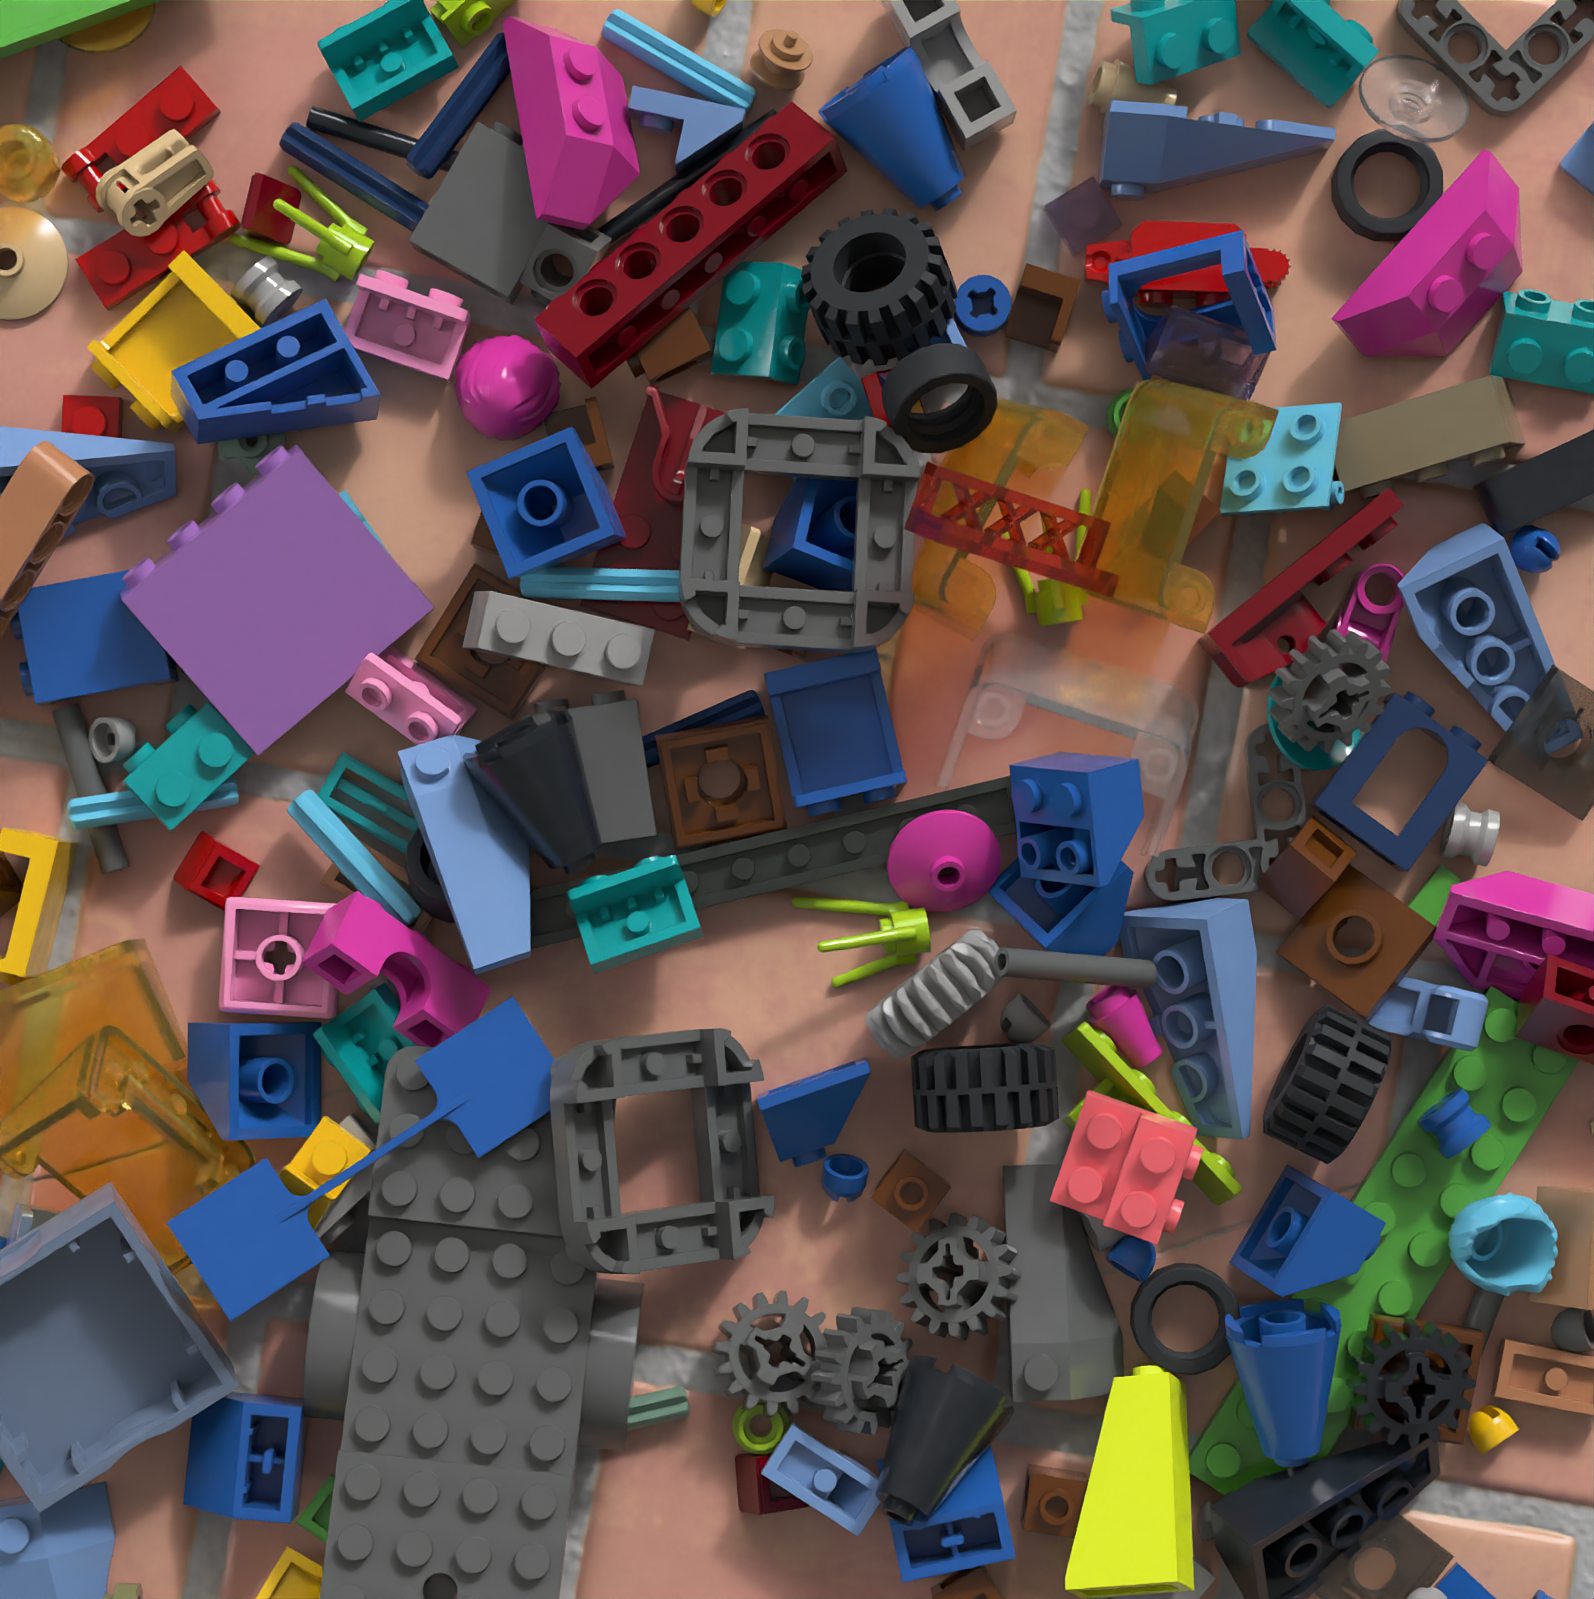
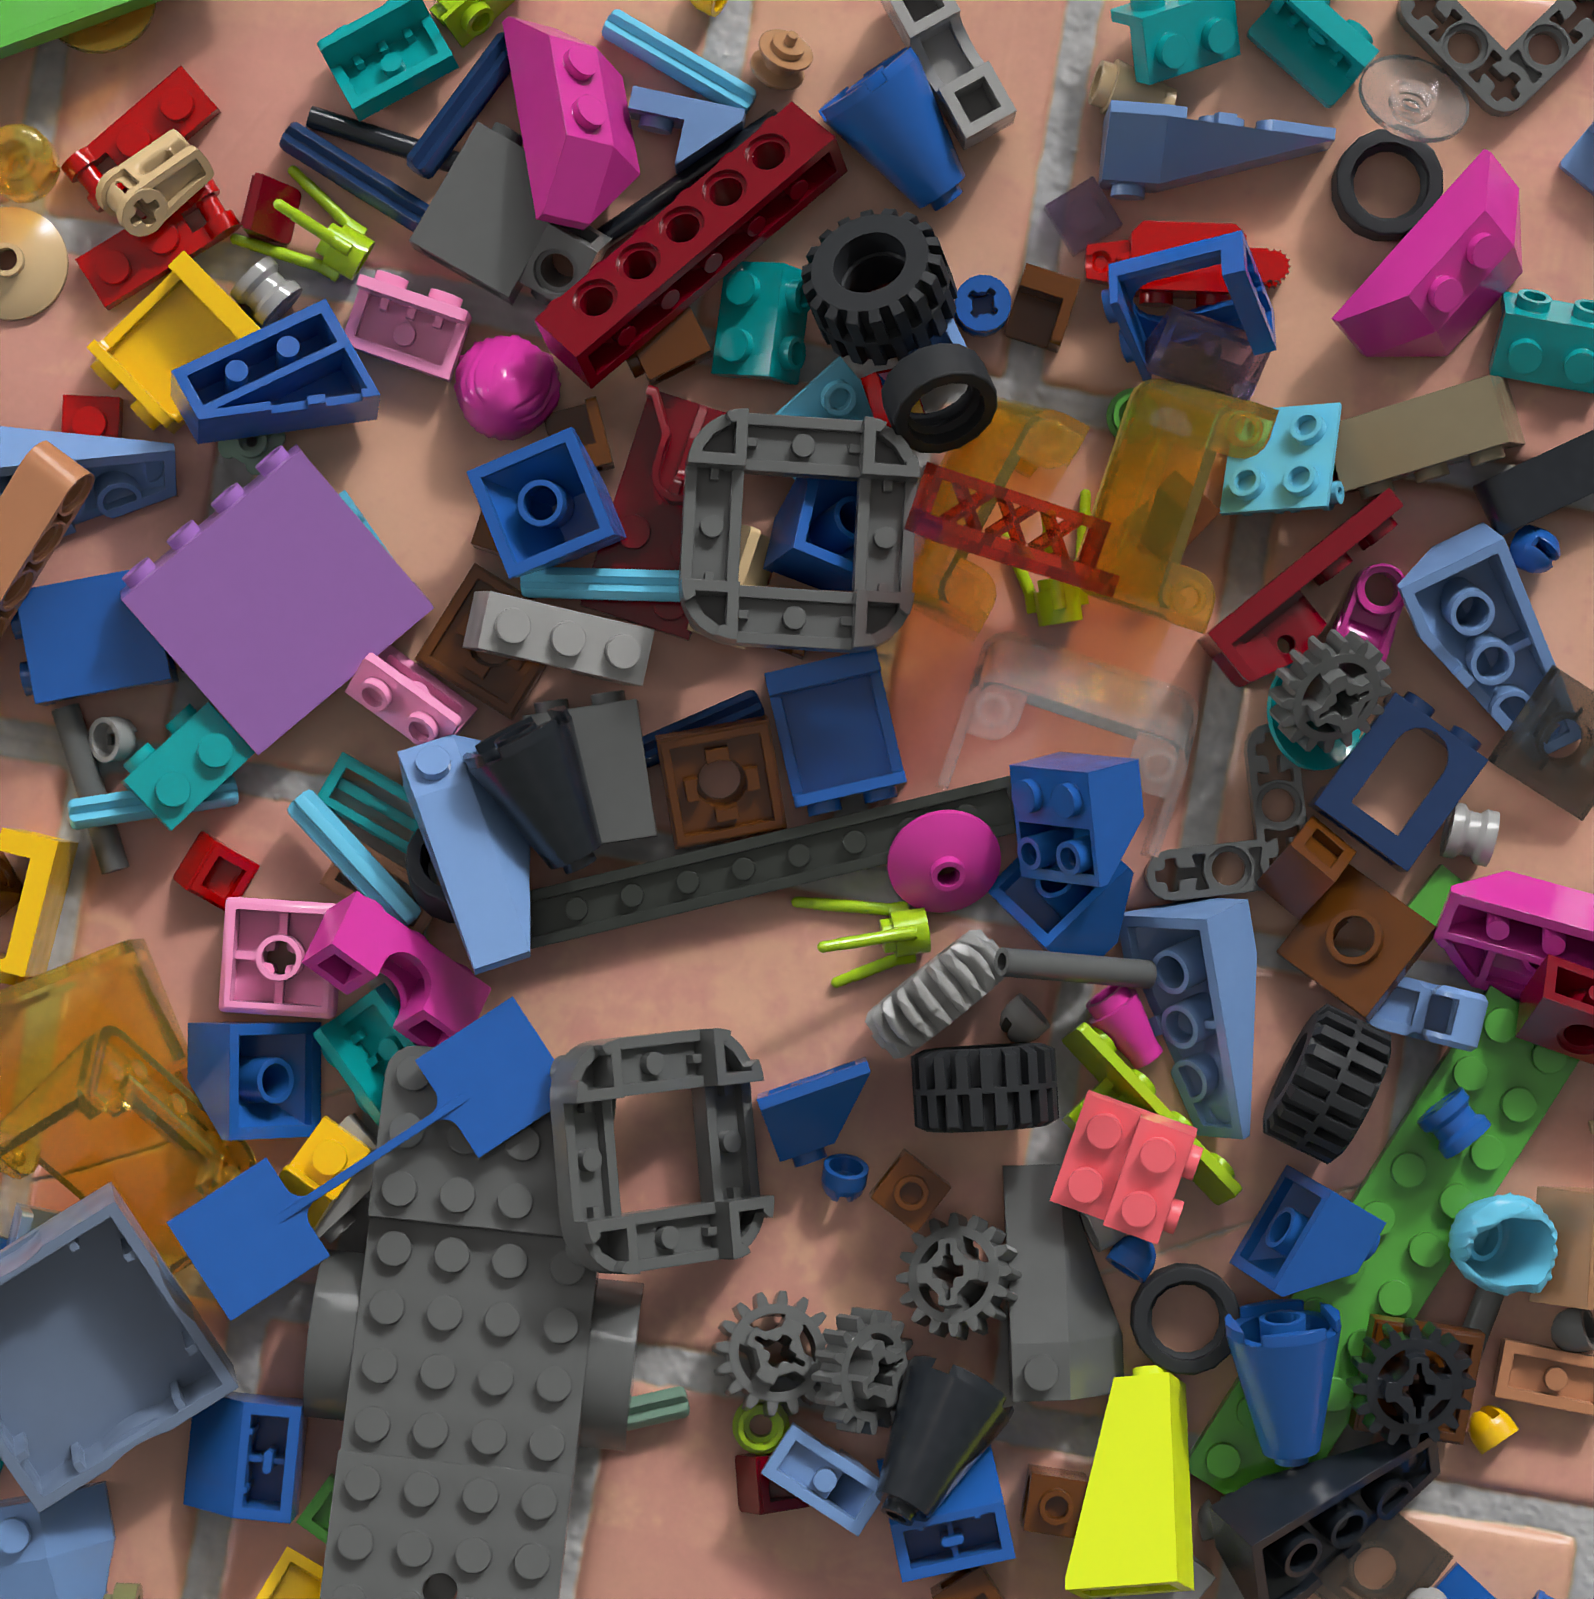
(634, 913): teal bracket -> none

